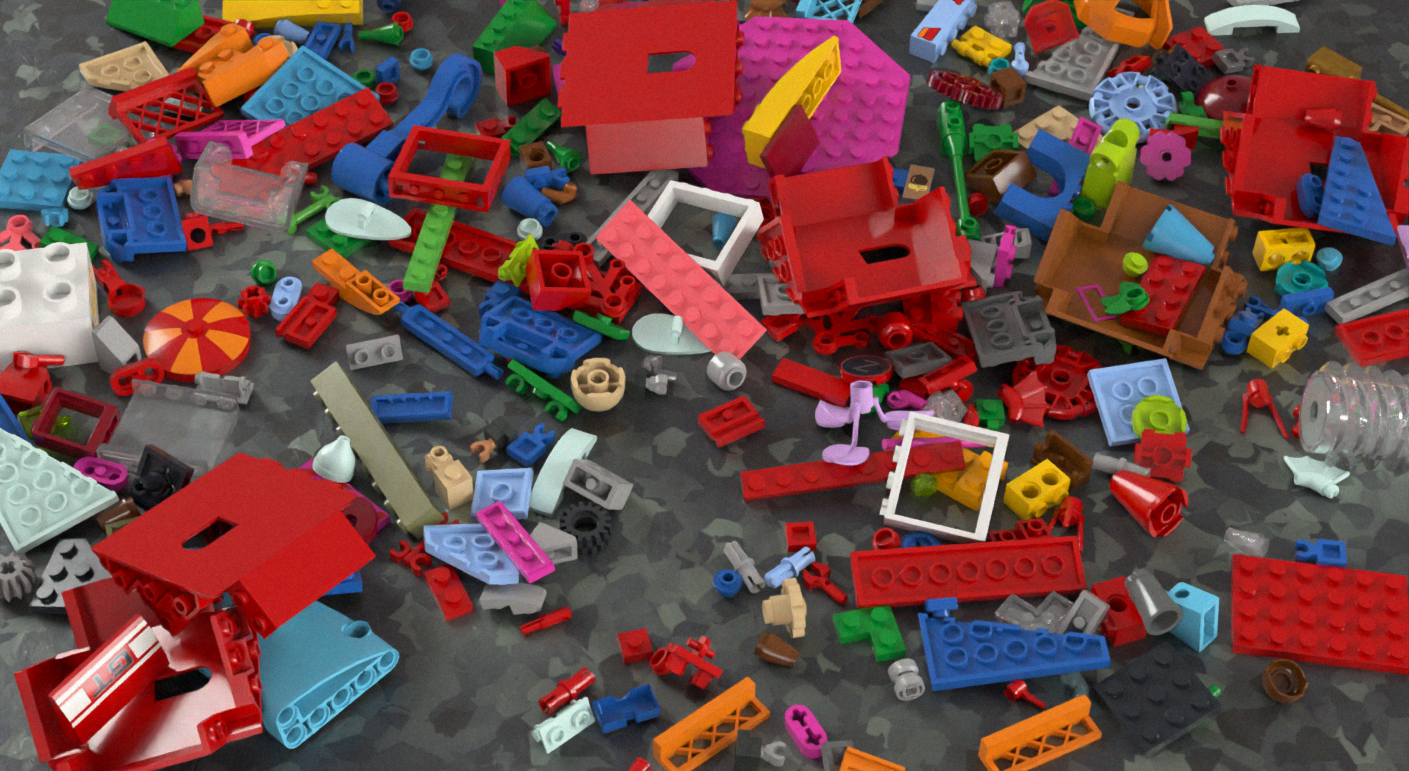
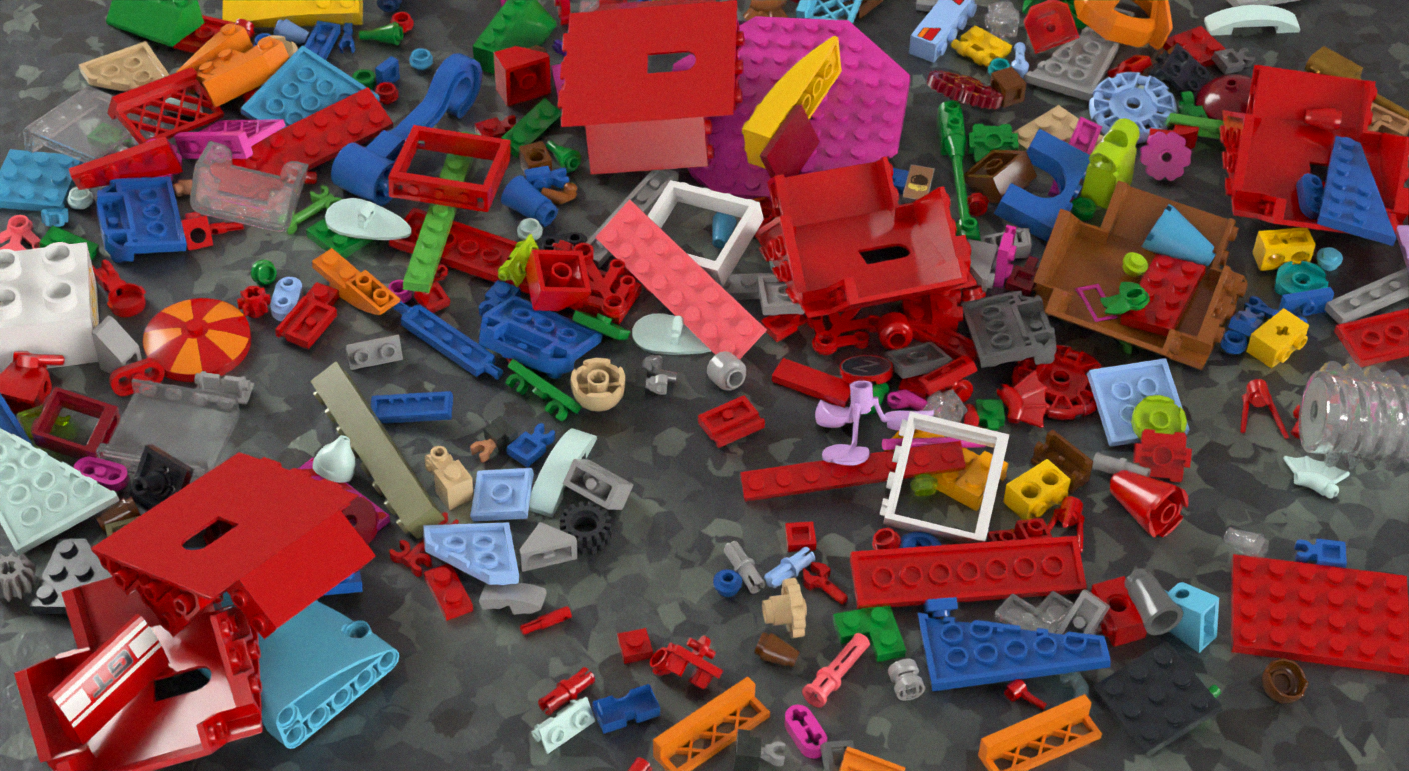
(515, 542): dark pink tile -> none
(829, 678): none -> coral pin
(1023, 277): none -> dark red plate

